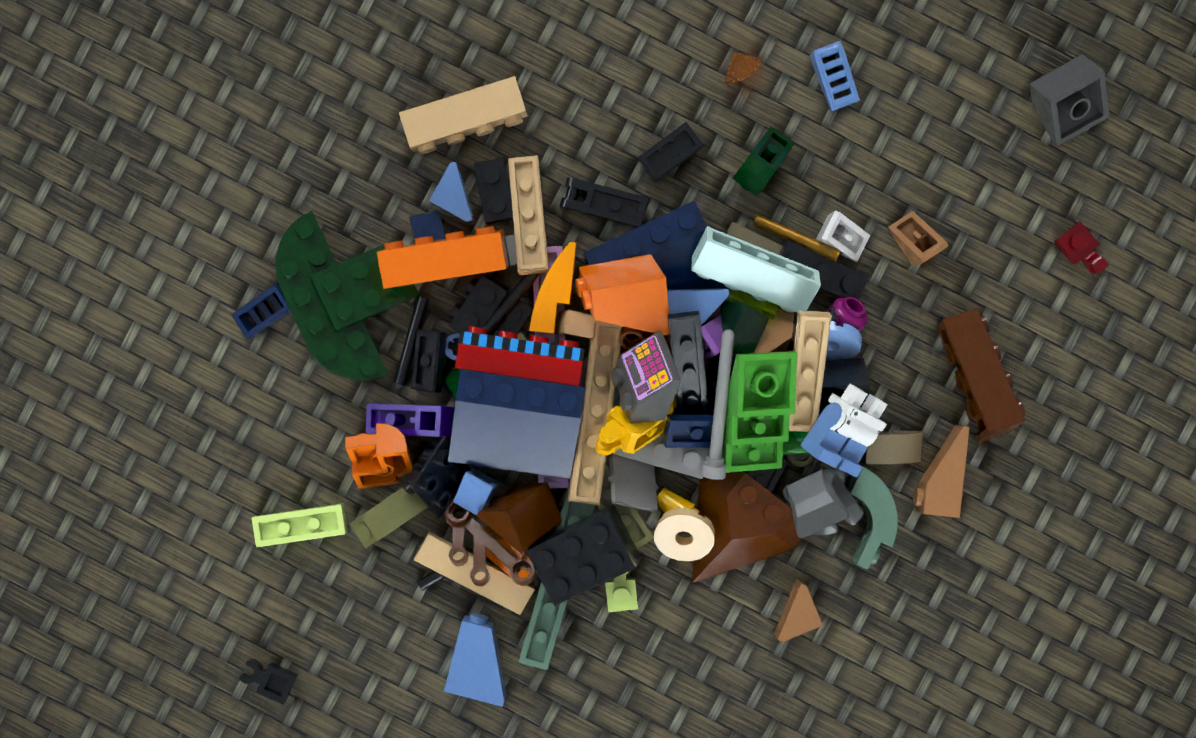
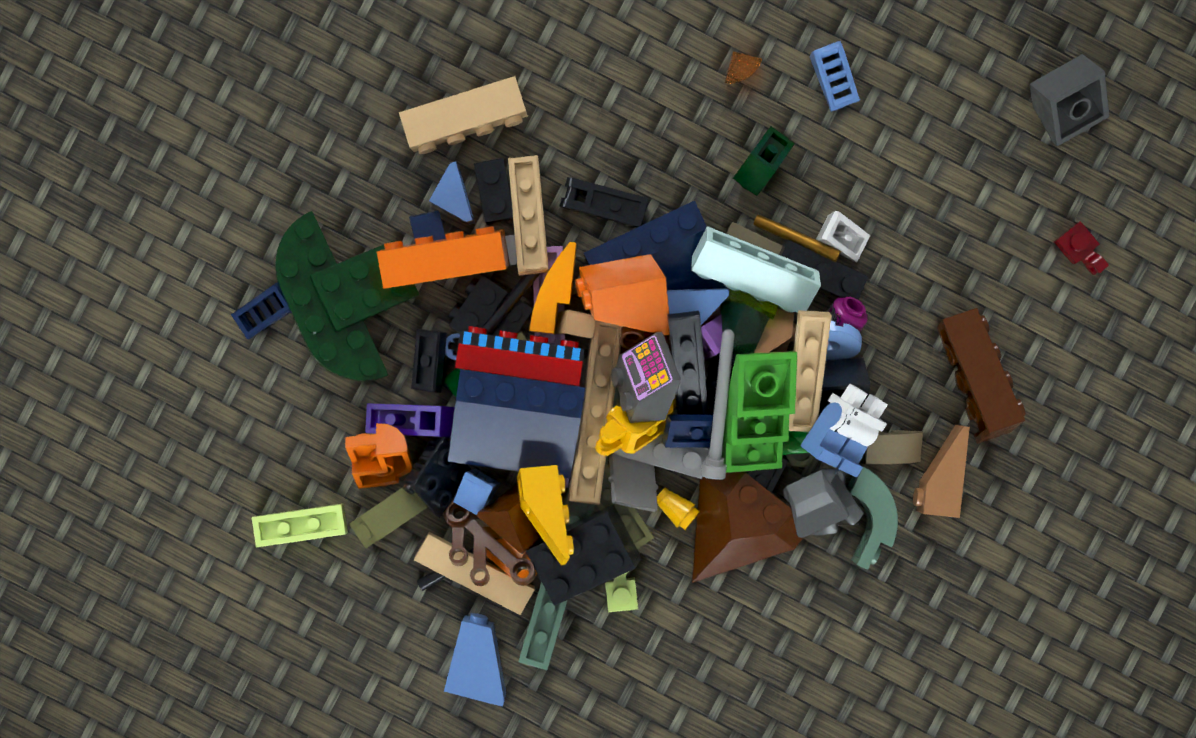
(274, 681): black plate -> none
(409, 345): black bar -> none
(542, 503): none -> yellow slope
(670, 152): black plate -> none
(679, 547): tile -> none
(798, 614): medium nougat slope -> none
(916, 238): medium nougat slope -> none

